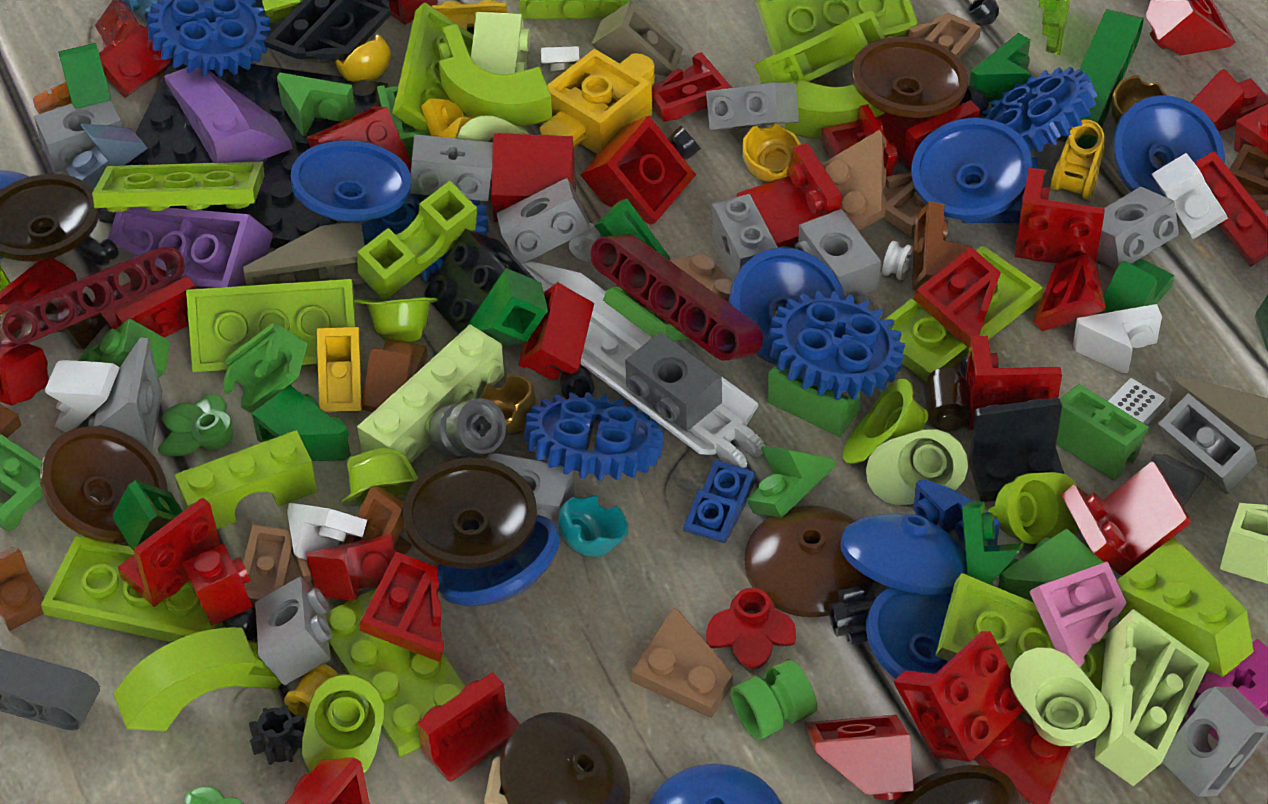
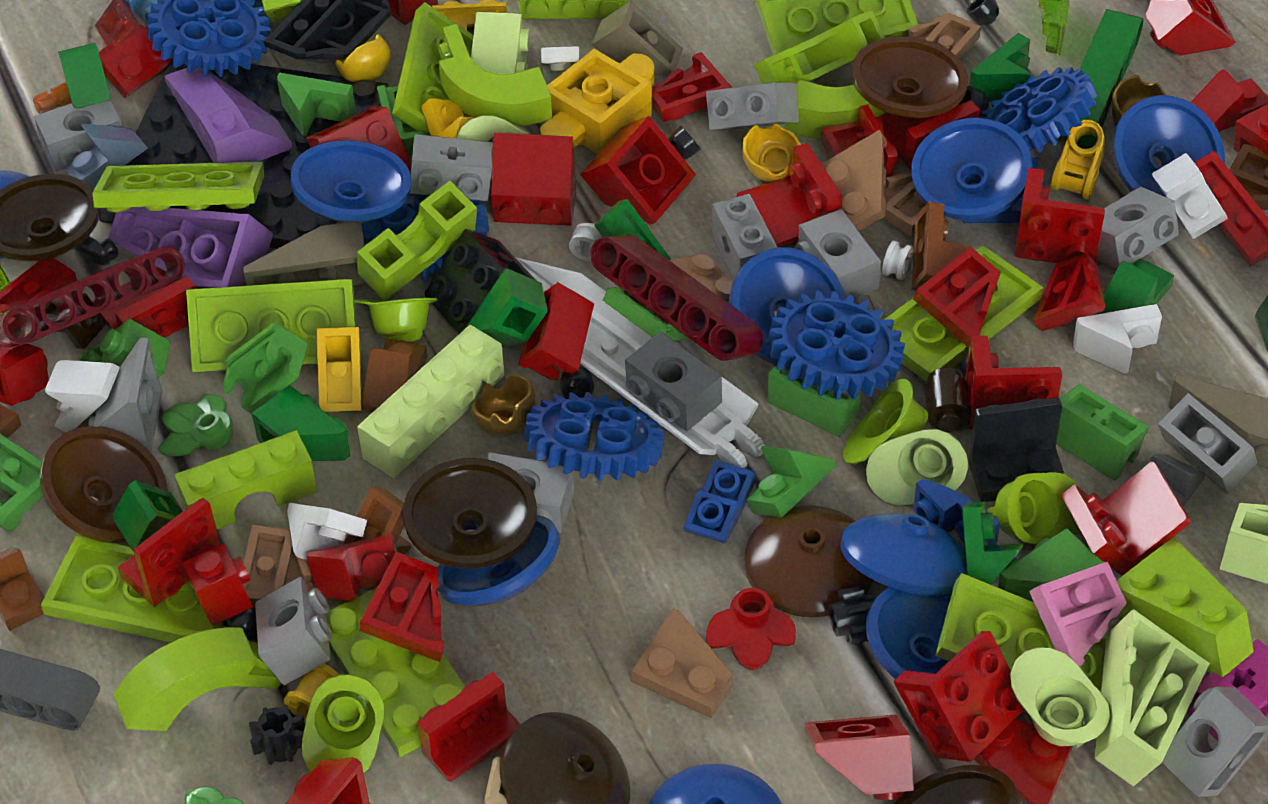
(378, 468): lime piece -> none
(467, 429): flat silver wheel -> none
(543, 221): light grey brick -> none
(590, 527): teal hair -> none
(769, 701): bright green wheel -> none
(1138, 401): white tile -> none

